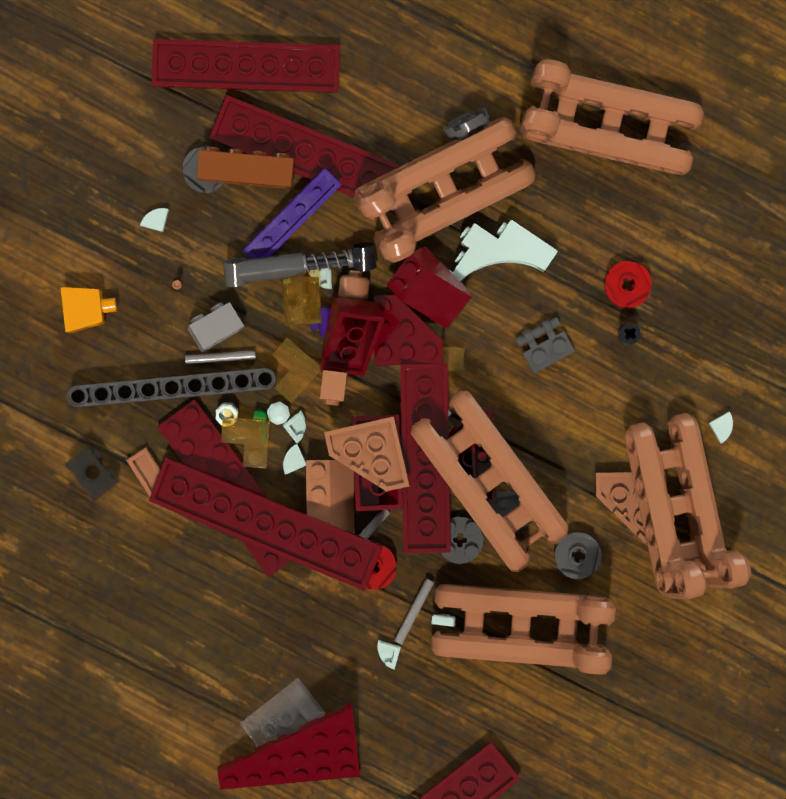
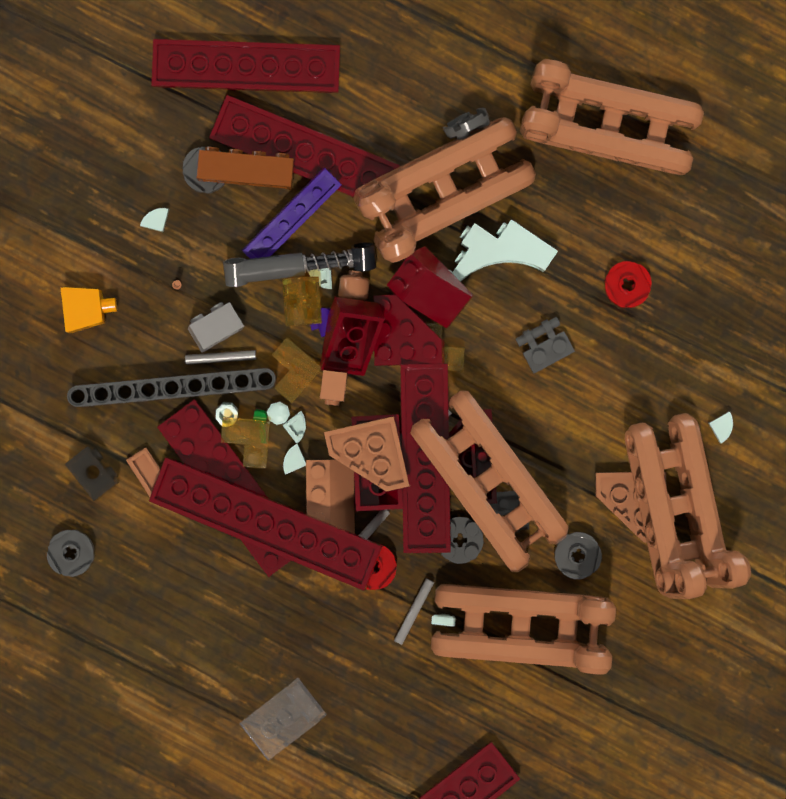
(57, 551): none -> dark grey plate
(314, 753): dark red wing -> none
(388, 653): light aqua tile -> none
(636, 334): black bush -> none

